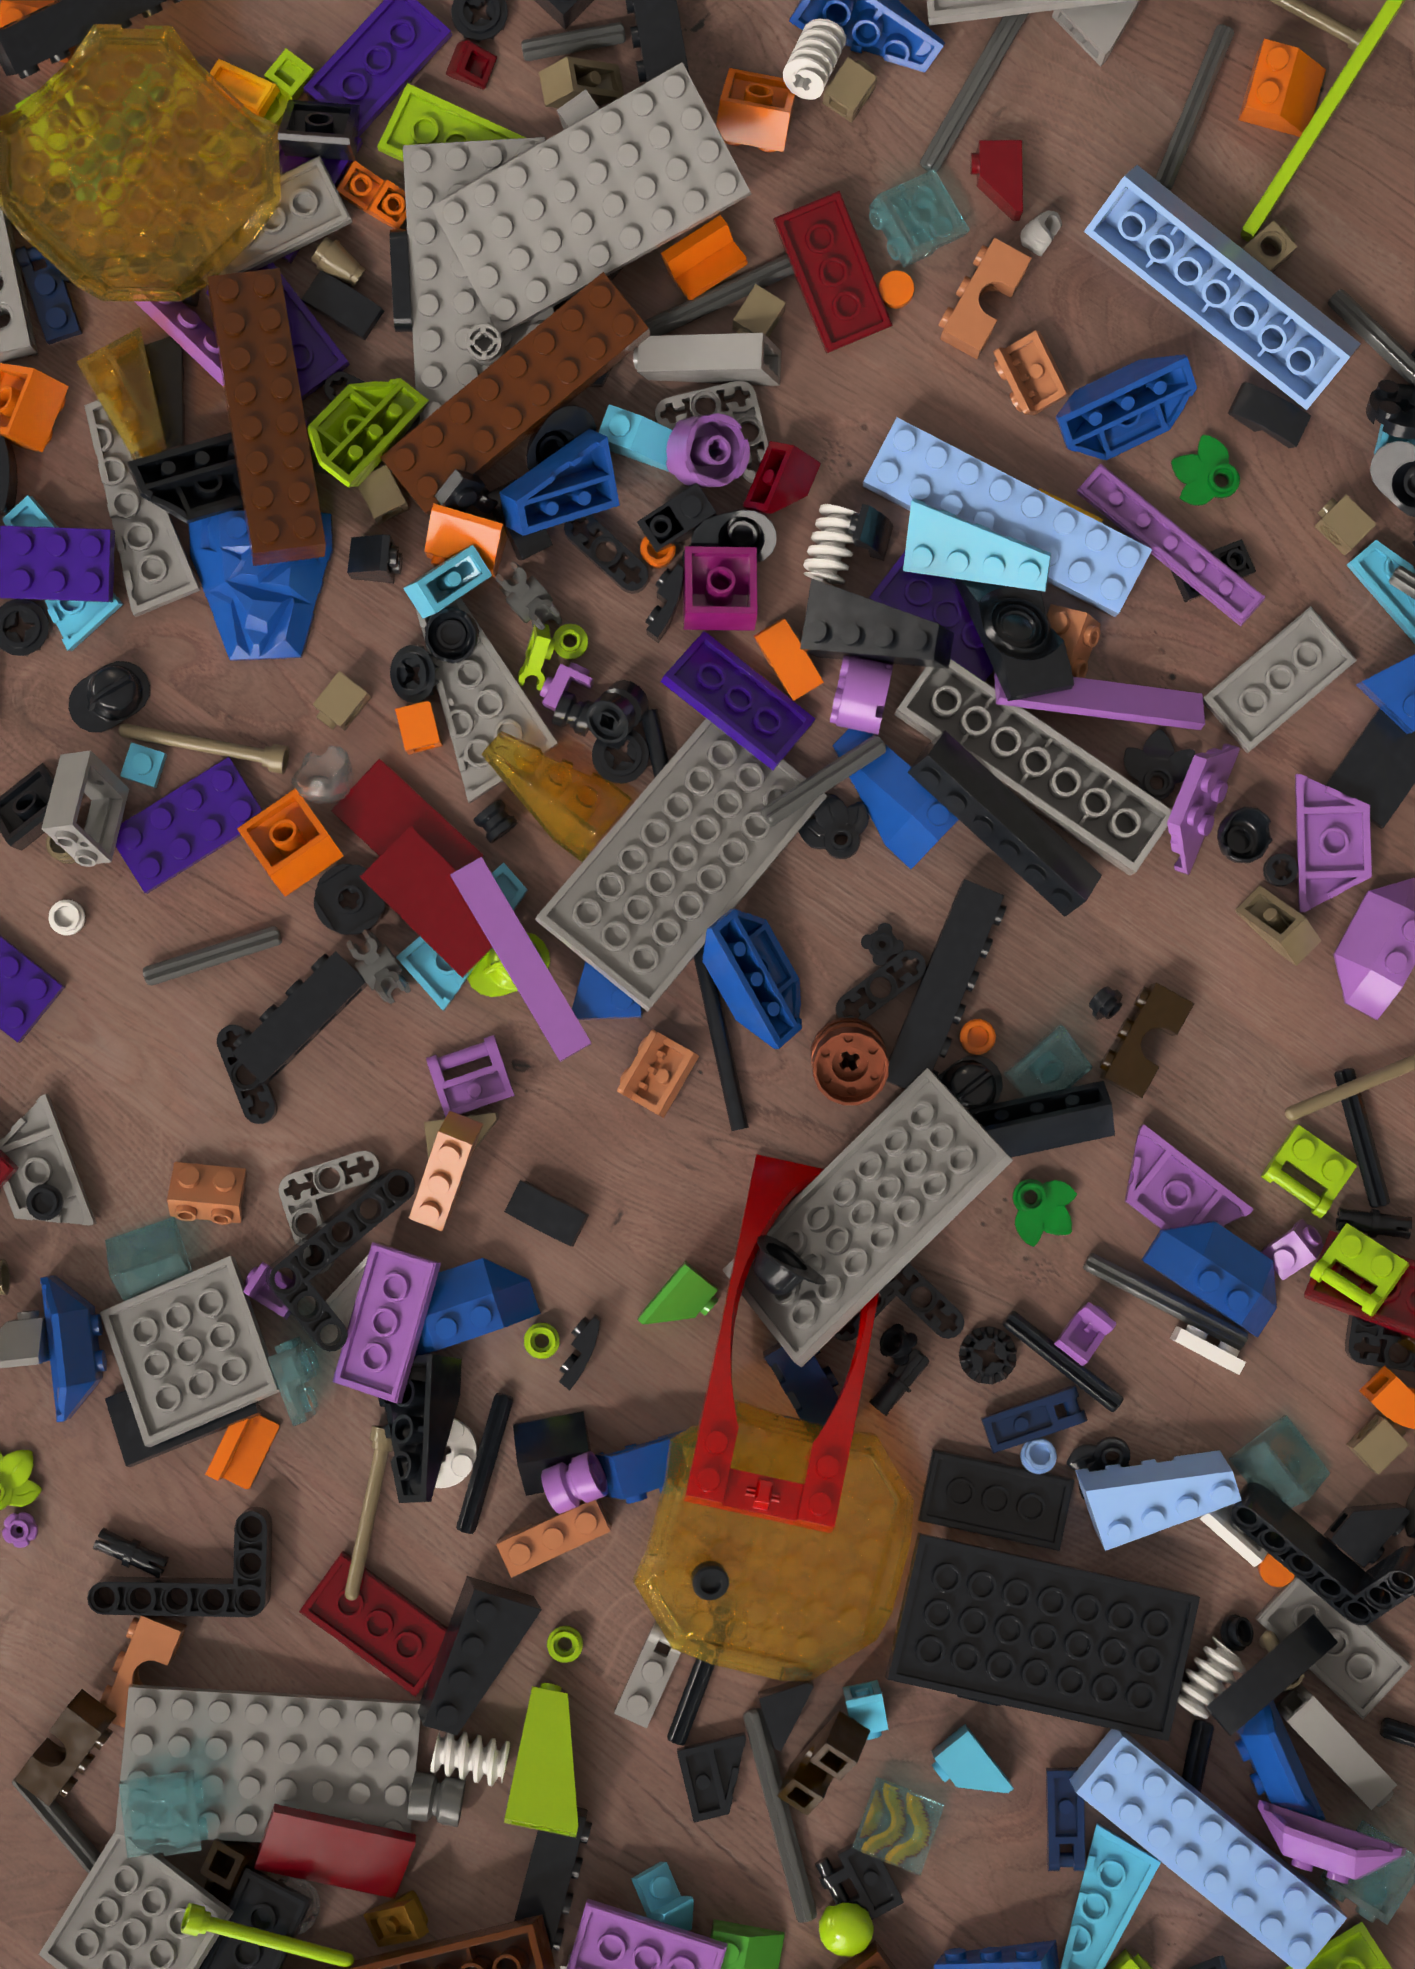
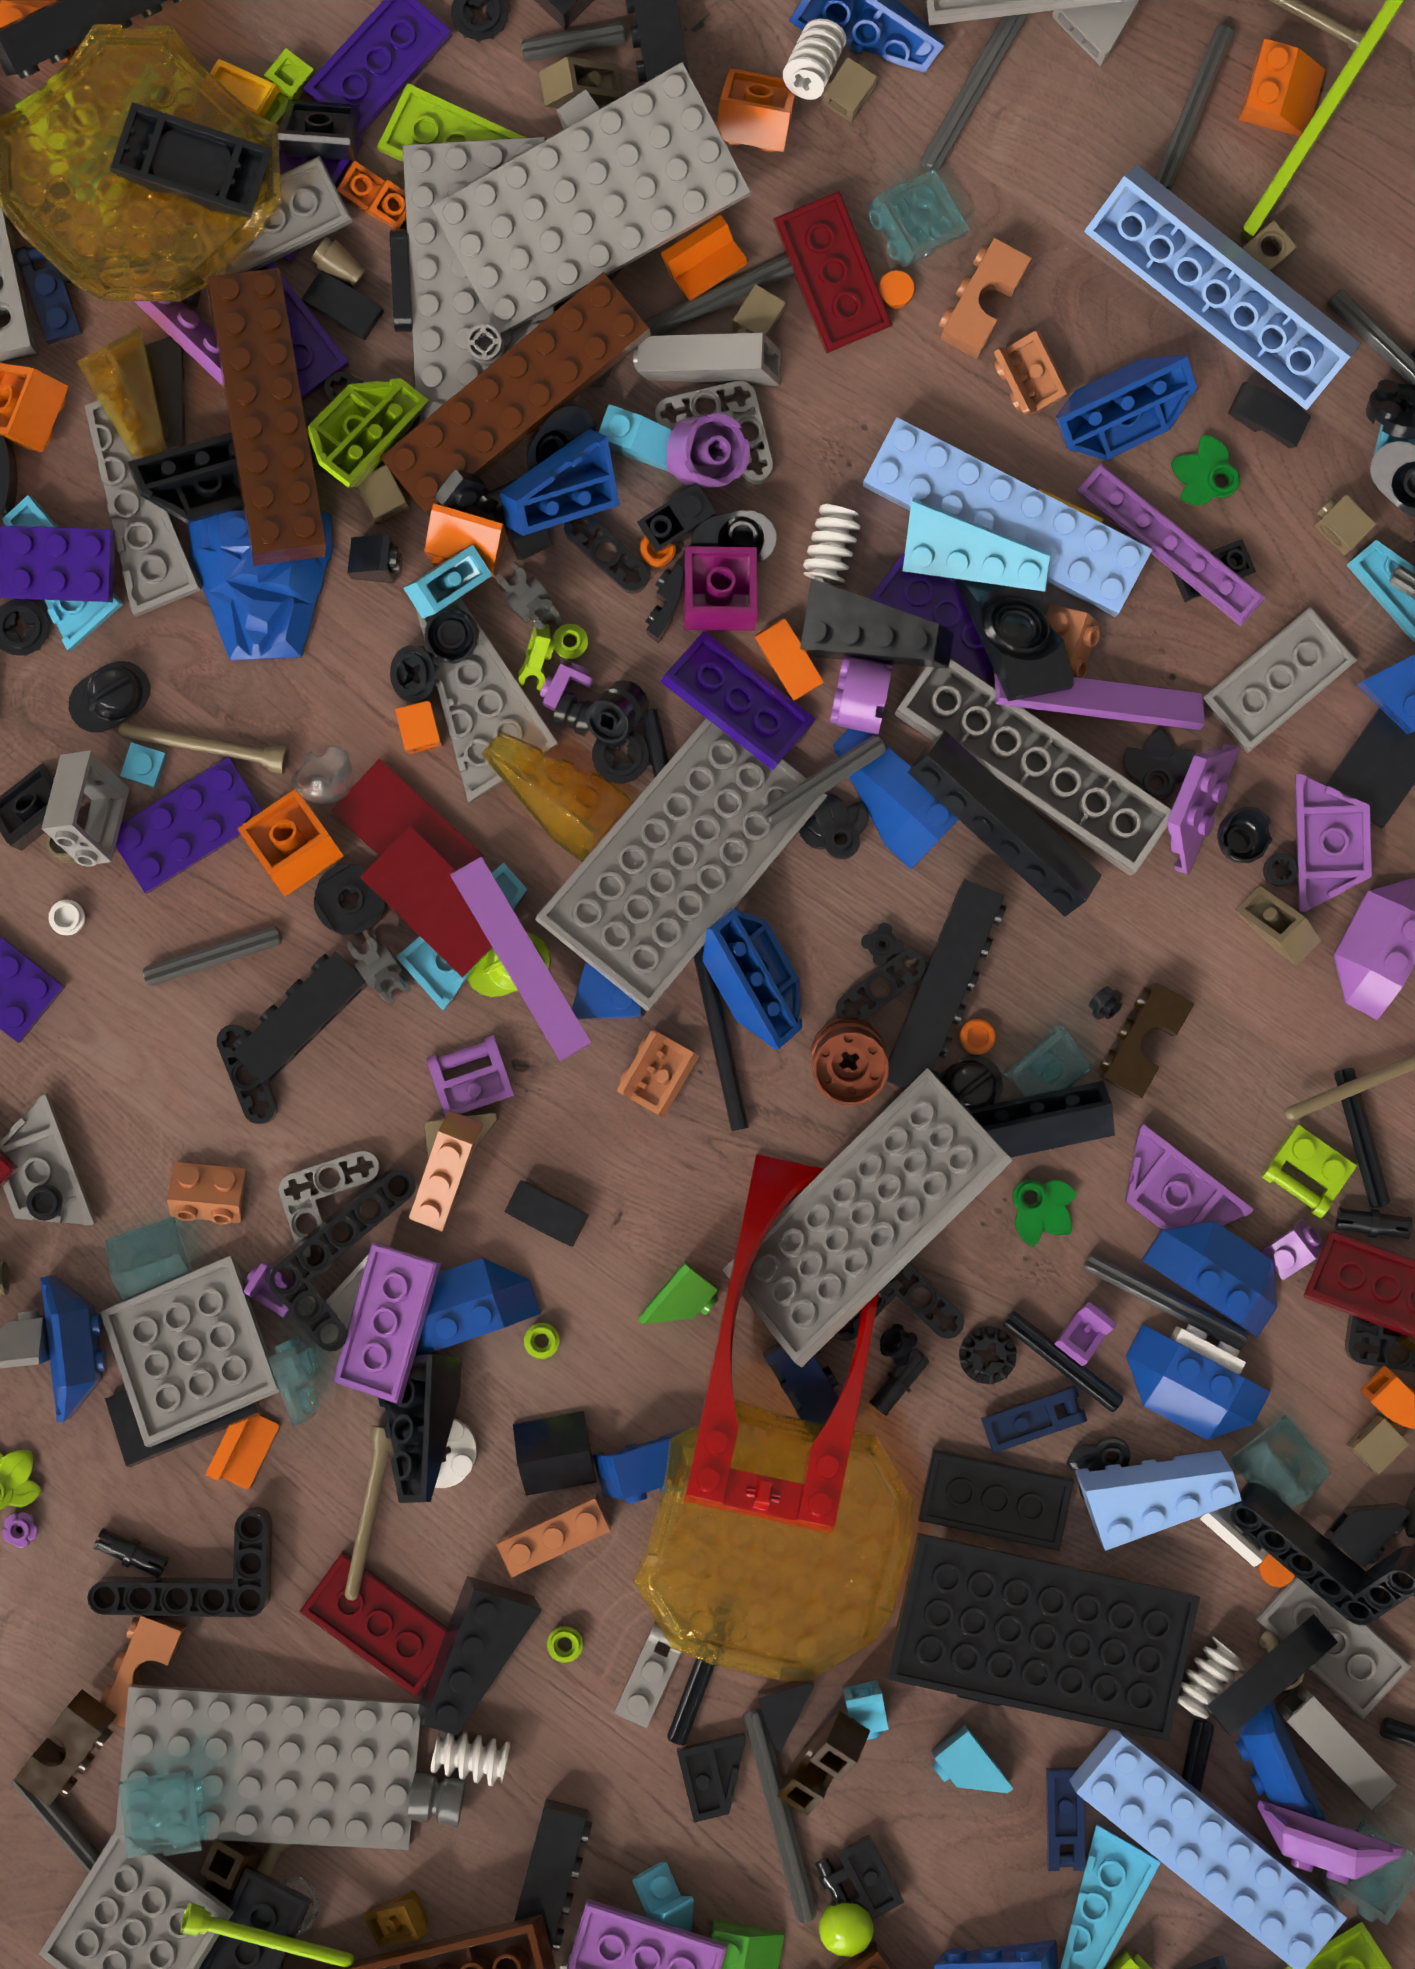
(191, 161): none -> black slope
(334, 1851): dark red tile -> none
(340, 702): dark tan brick -> none
(471, 64): dark red slope -> none
(484, 1463): black axle -> none
(495, 821): black wheel -> none
(544, 1776): lime slope -> none
(569, 1484): medium lavender wheel -> none
(585, 1341): black slope -> none
(710, 1580): black tile -> none
(781, 478): dark red slope -> none
(781, 1267): black piece -> none
(871, 531): black slope -> none
(898, 1826): clear light blue slope -> none
(1000, 174): dark red slope -> none
(1038, 1456): light blue plate -> none
(1040, 232): light grey arm -> none
(1191, 1387): none -> blue wedge
(1236, 1632): black plate -> none
(1366, 1260): lime plate -> none

